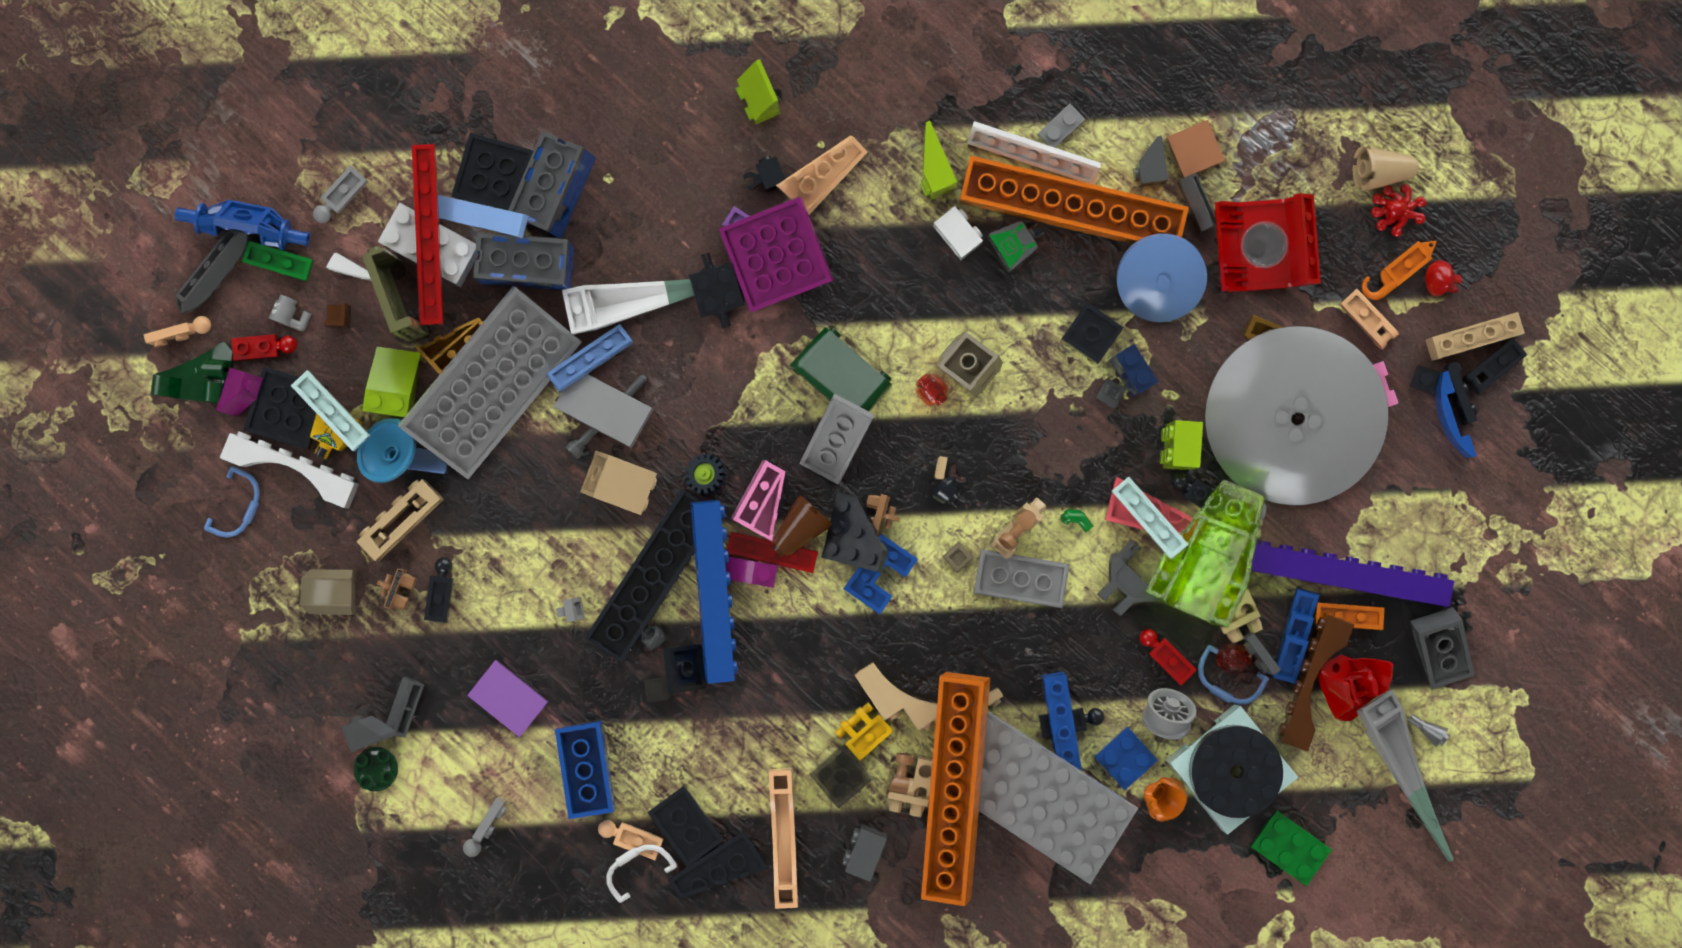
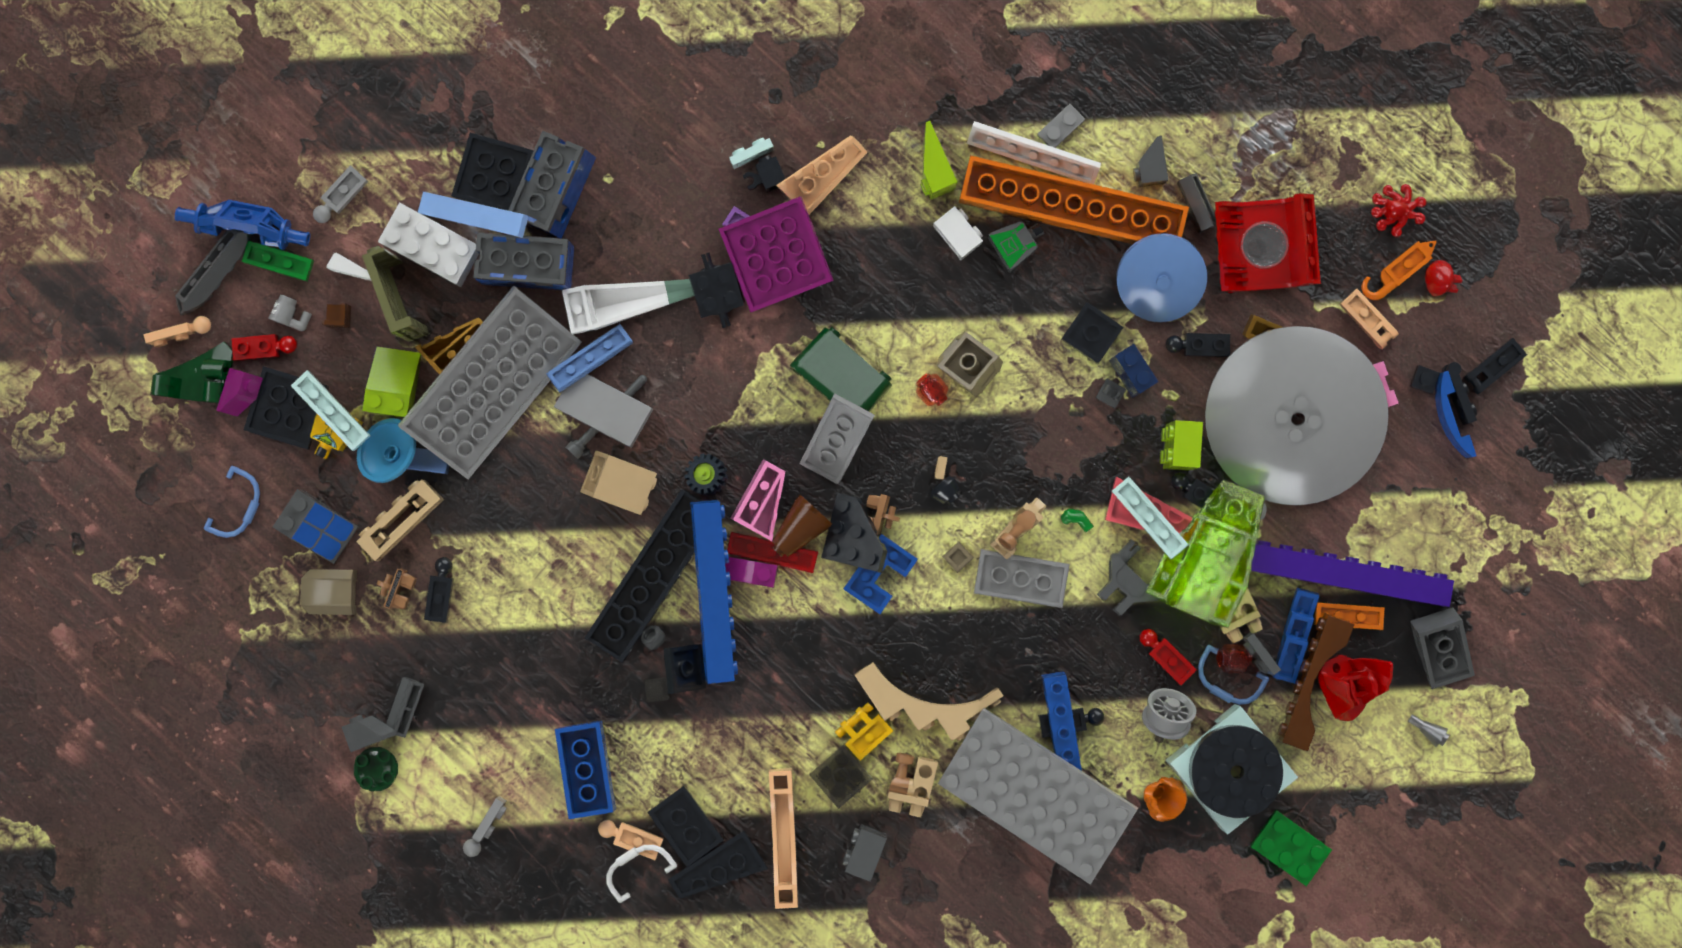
(315, 526): none -> slope
(332, 488): white arch -> none
(427, 234): red plate -> none
(507, 698): medium lavender tile -> none
(572, 609): light grey tile -> none
(758, 93): lime slope -> none
(759, 148): none -> light aqua plate
(955, 788): orange brick -> none
(1125, 758): blue plate -> none
(1195, 149): nougat tile -> none
(1200, 344): none -> black plate
(1381, 168): tan cone -> none
(1391, 738): light grey plate -> none
(1475, 336): tan brick -> none

